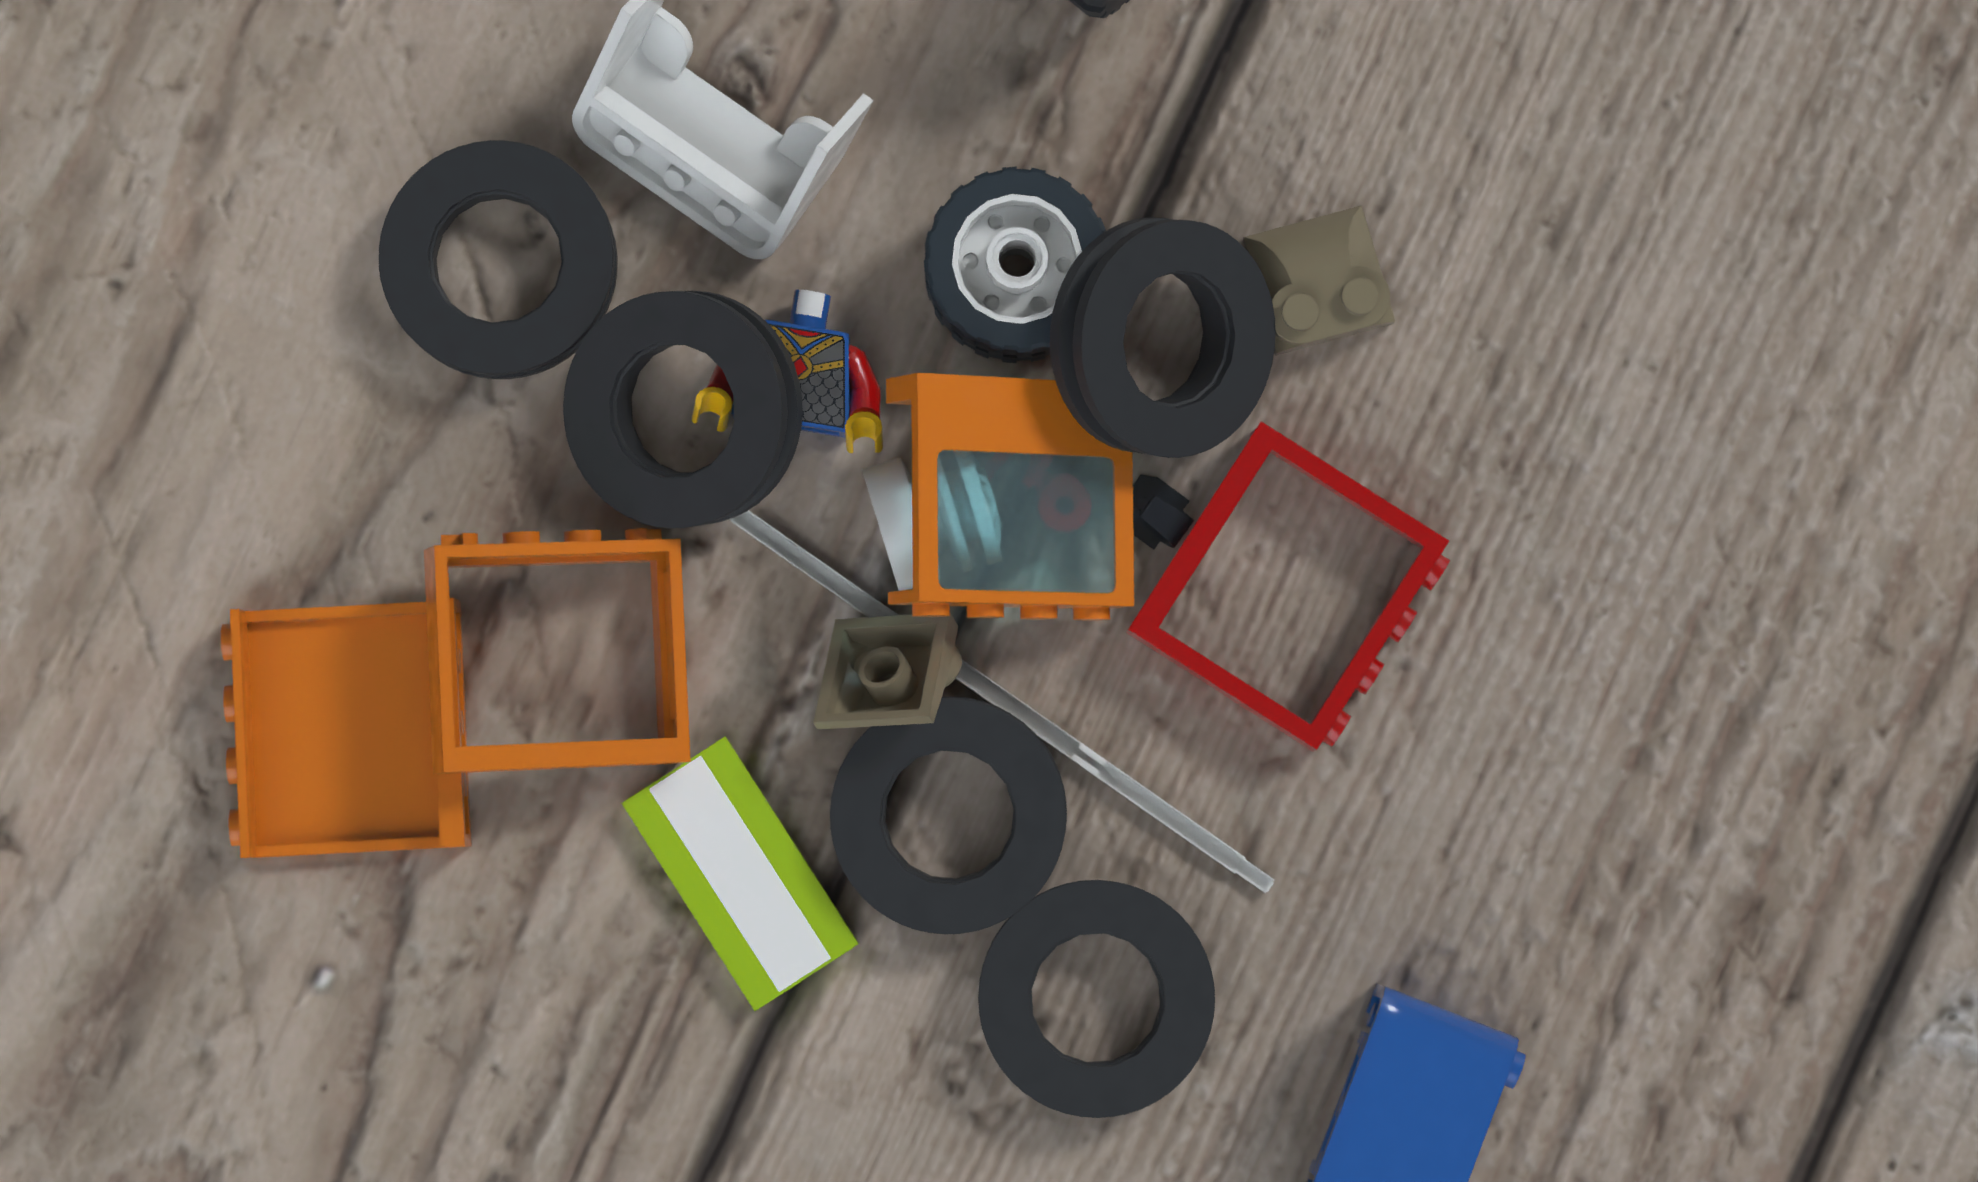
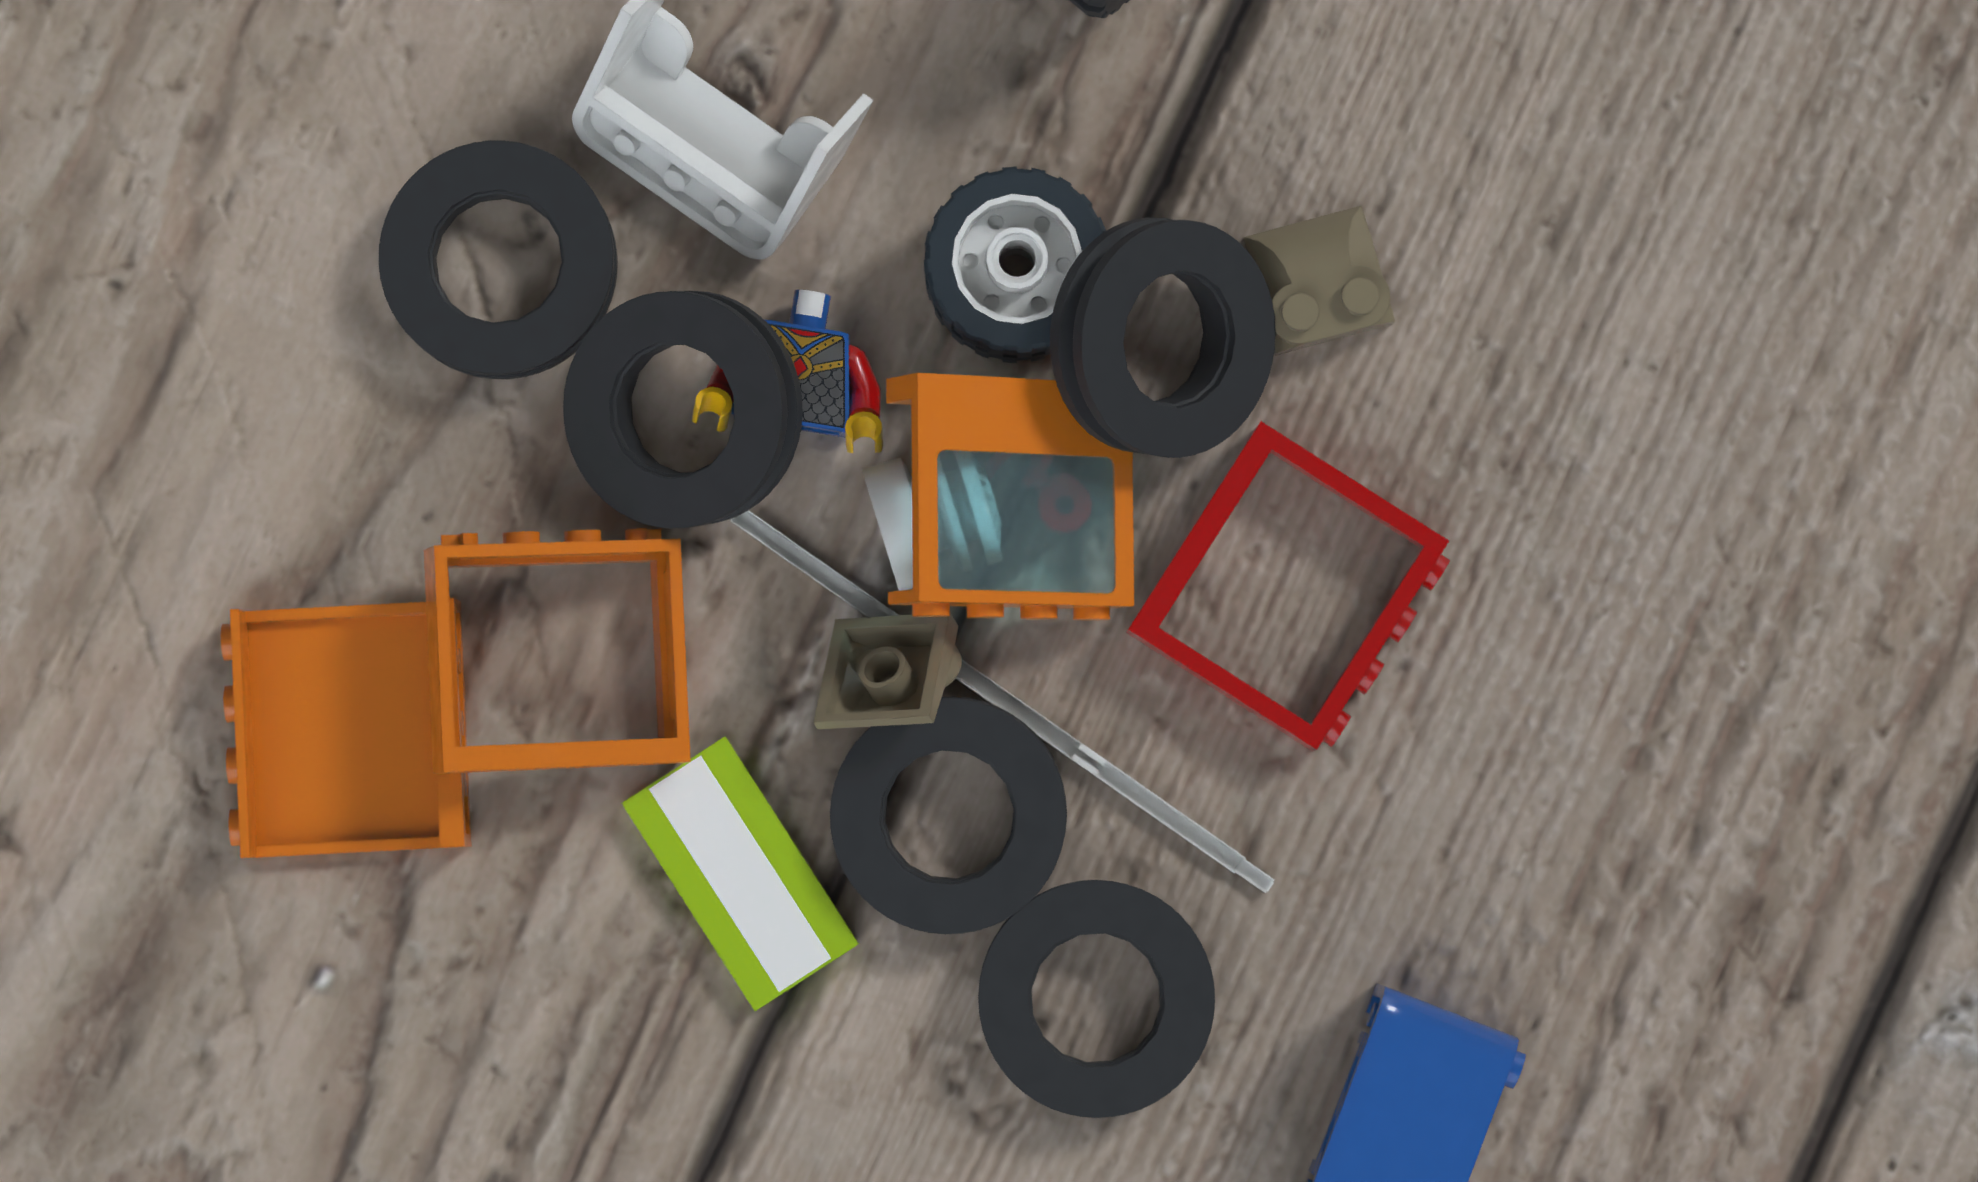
(1158, 512): black piece -> none

